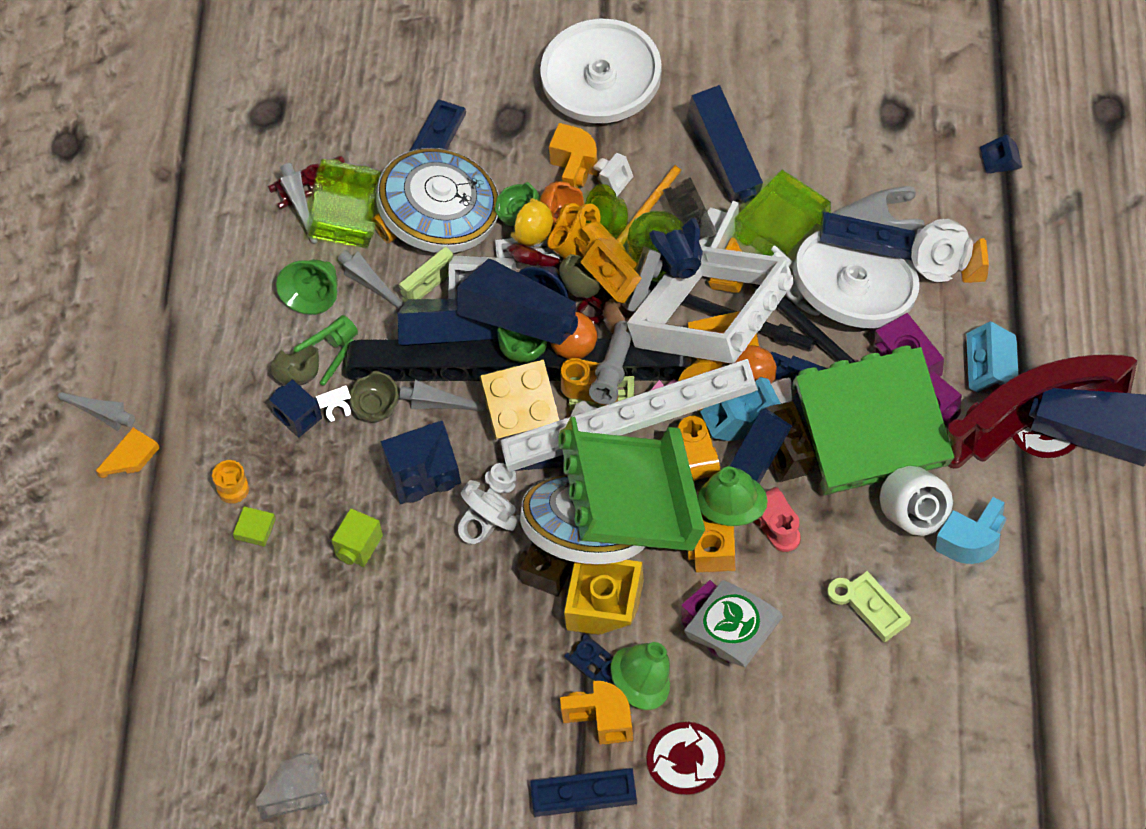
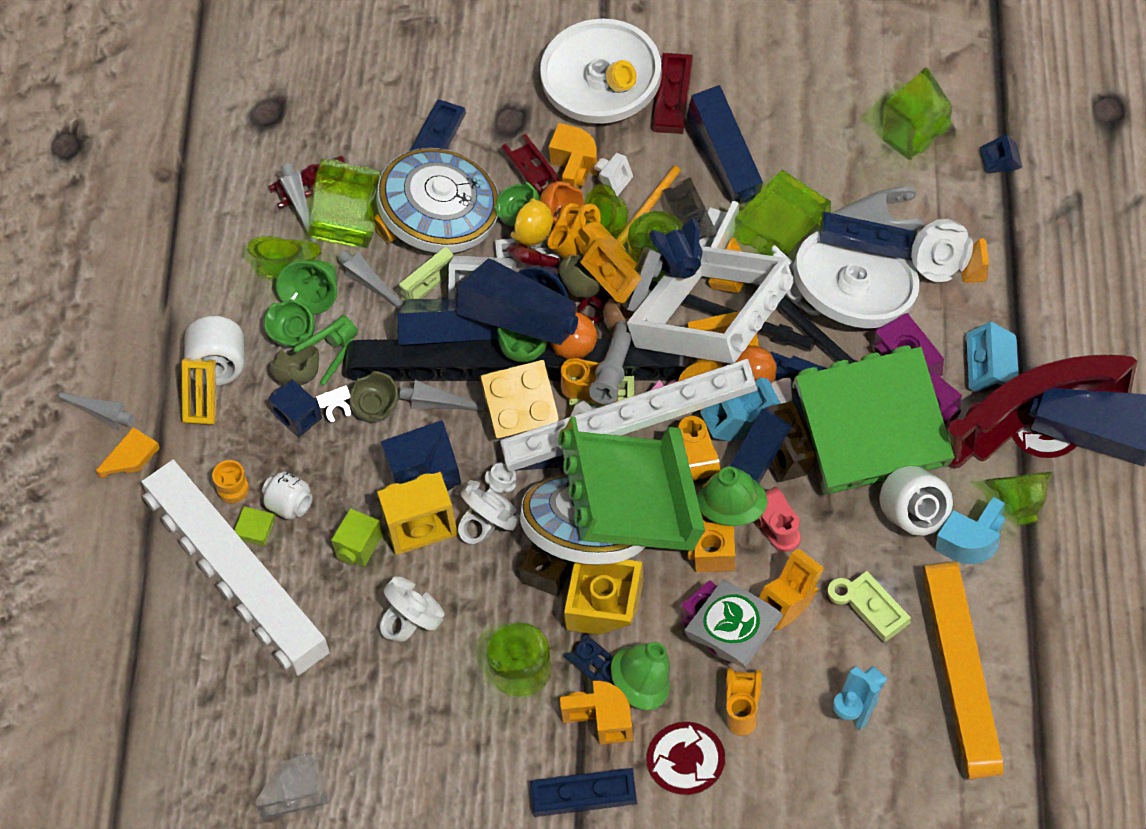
(199, 365): none -> yellow tile
(216, 340): none -> white head
(235, 568): none -> white brick
(275, 253): none -> clear neon green piece
(287, 495): none -> white head
(289, 323): none -> bright green hair
(411, 608): none -> white tile
(417, 512): none -> yellow brick
(519, 659): none -> clear neon green head
(523, 157): none -> dark red piece
(621, 75): none -> yellow tile
(673, 93): none -> dark red tile
(742, 694): none -> light orange piece
(794, 587): none -> light orange brick
(859, 695): none -> medium azure hips
(916, 115): none -> clear neon green slope
(963, 671): none -> light orange beam
(1022, 494): none -> clear neon green hat

